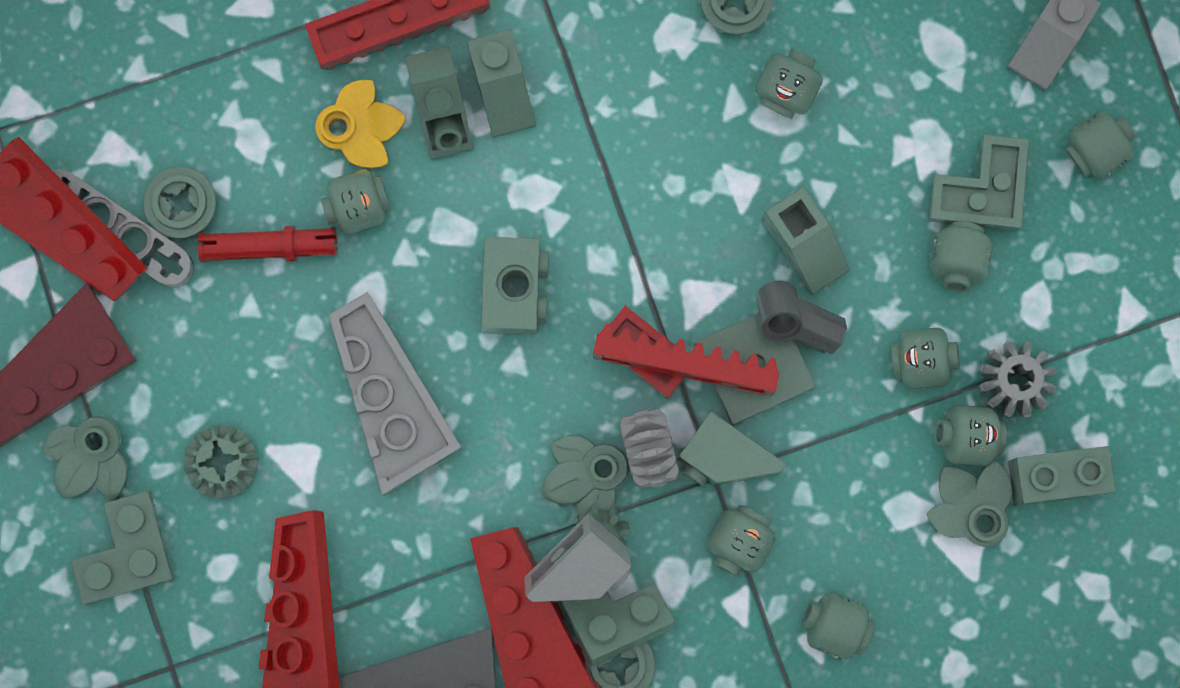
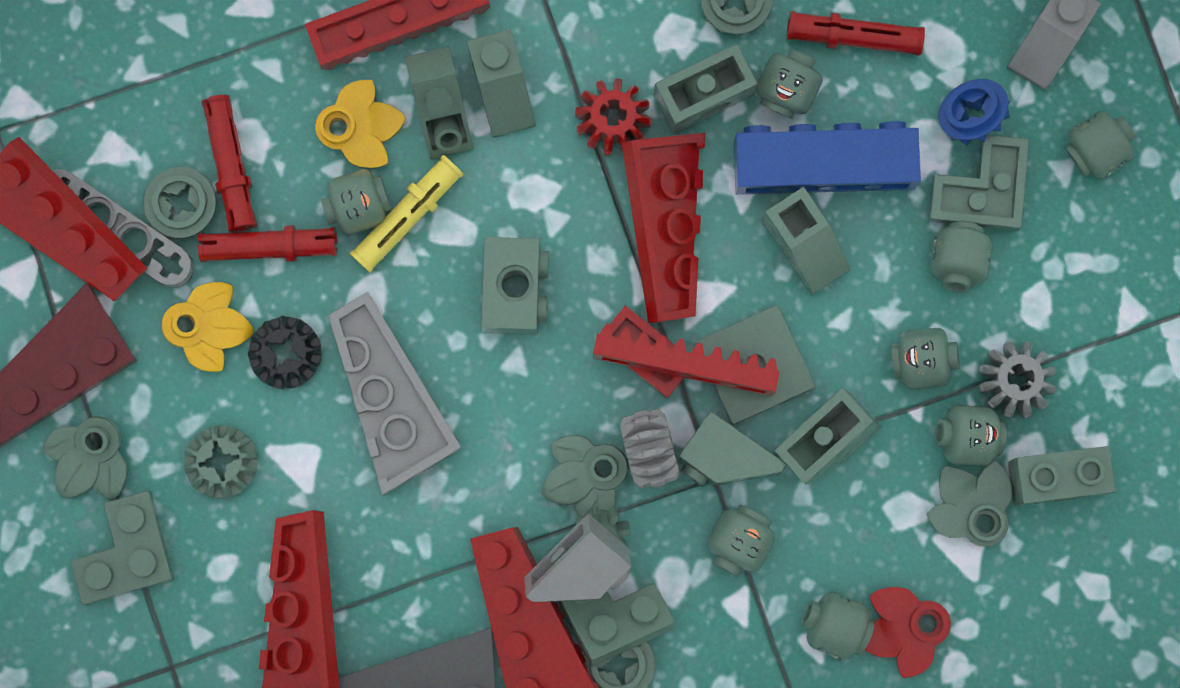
(213, 326): none -> yellow plate
(232, 178): none -> red pin
(290, 373): none -> black gear
(419, 200): none -> light yellow pin
(612, 99): none -> red gear
(663, 203): none -> red wing
(705, 88): none -> sand green brick
(791, 318): dark grey piece -> none
(827, 159): none -> blue brick
(828, 437): none -> sand green slope
(855, 33): none -> red pin
(899, 632): none -> red plate
(975, 95): none -> blue gear

